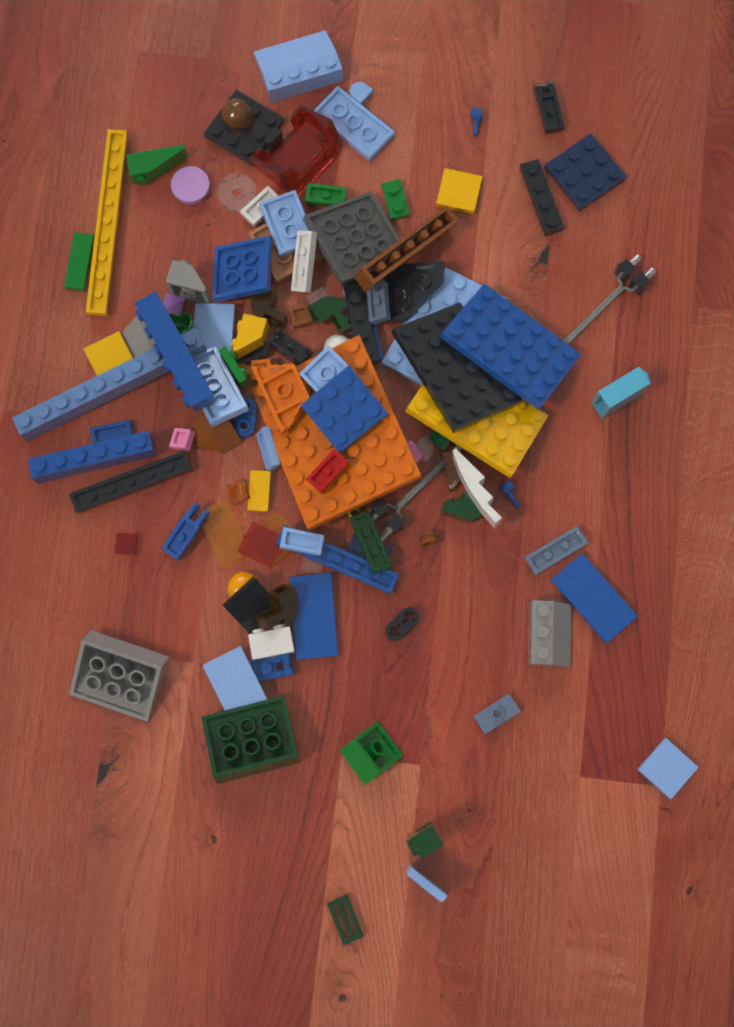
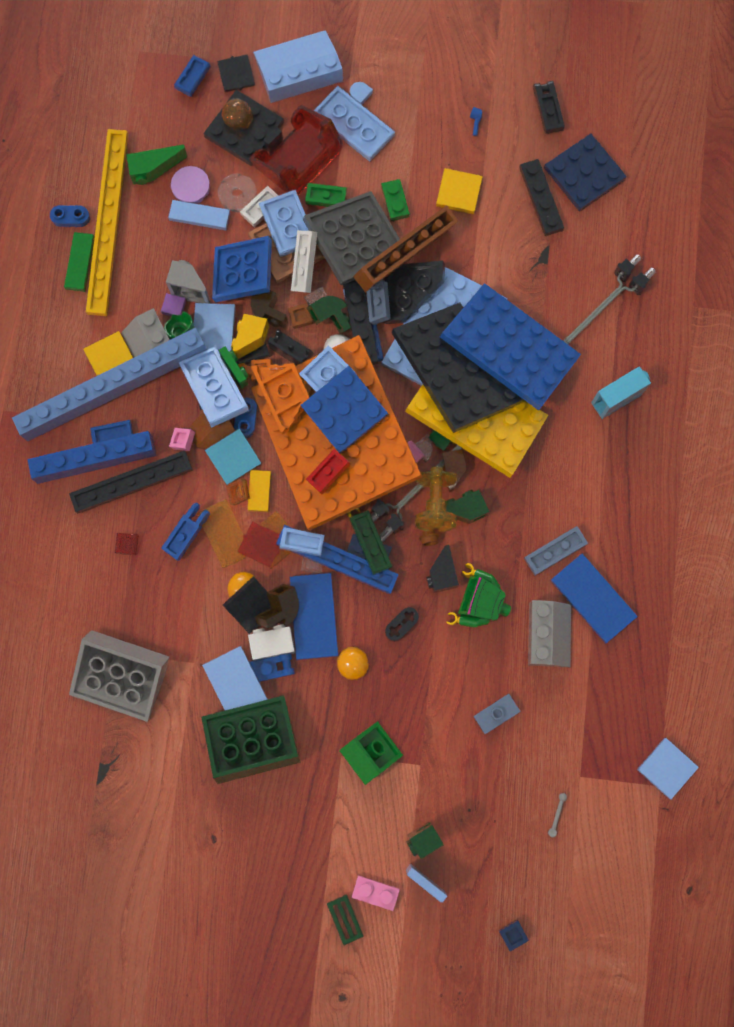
(69, 217): none -> blue plate
(175, 352): blue brick -> none
(192, 75): none -> blue plate
(199, 215): none -> light blue tile
(232, 456): none -> medium azure tile
(236, 73): none -> black piece
(268, 449): light blue tile -> none
(352, 663): none -> light orange hair
(375, 893): none -> bright pink plate
(436, 513): none -> clear yellow piece
(442, 573): none -> black slope
(473, 482): white slope -> none
(481, 600): none -> green torso
(506, 489): blue hand -> none
(513, 935): none -> dark blue plate
(552, 831): none -> light grey hinge

